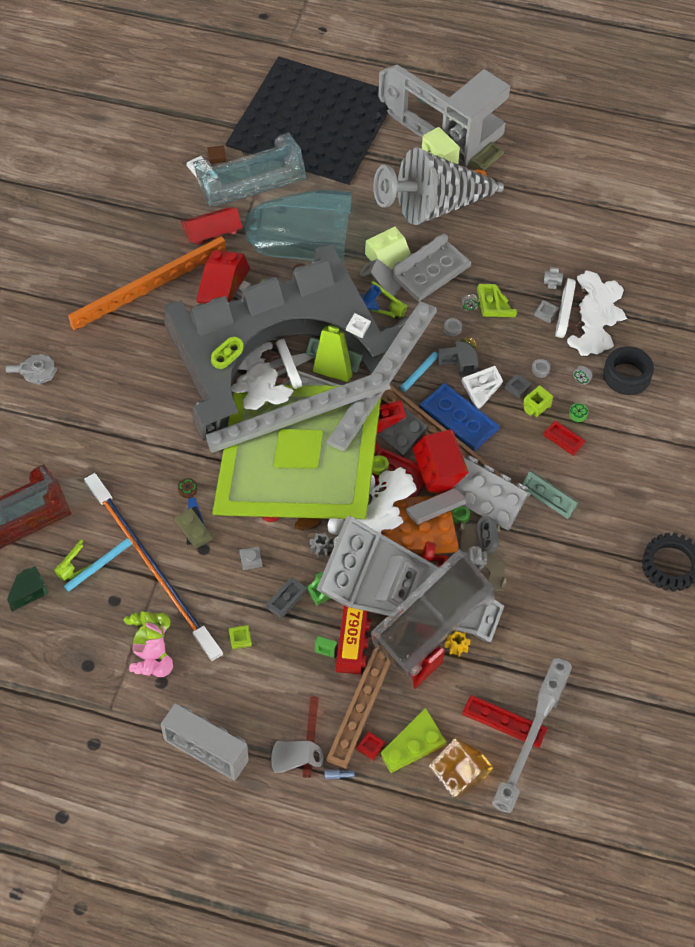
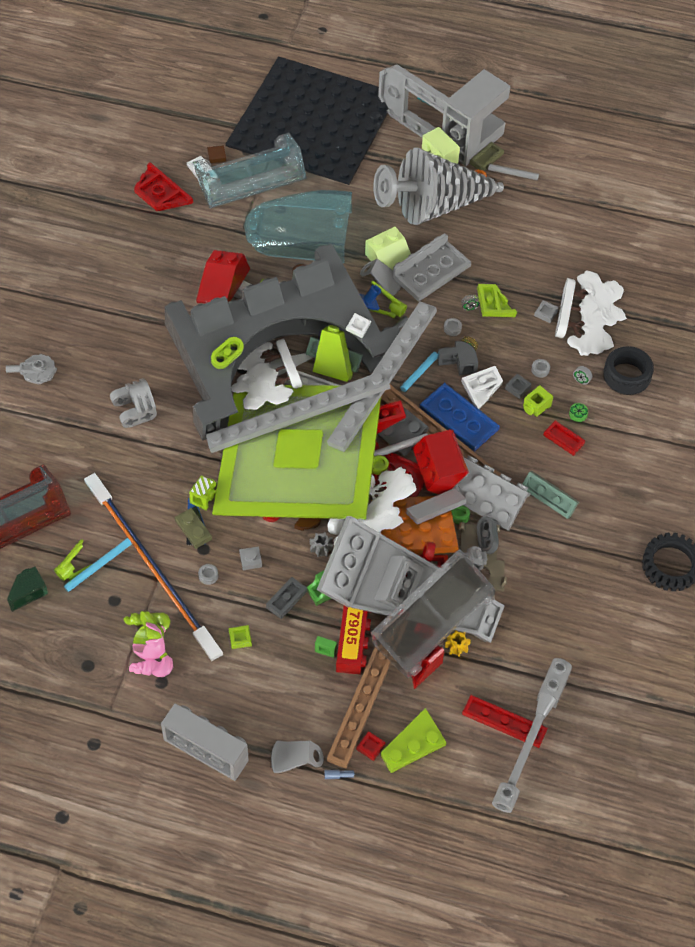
(141, 396): none -> light grey piece
(145, 284): orange plate -> none
(160, 190): none -> red wing
(187, 488): reddish brown tile -> none
(202, 492): none -> lime brick
(208, 574): none -> light grey tile
(212, 225): red slope -> none
(311, 728): clear red bar -> none
(399, 446): none -> light grey piece
(460, 767): clear yellow slope -> none
(515, 172): none -> light grey bar
(553, 278): light grey gear -> none

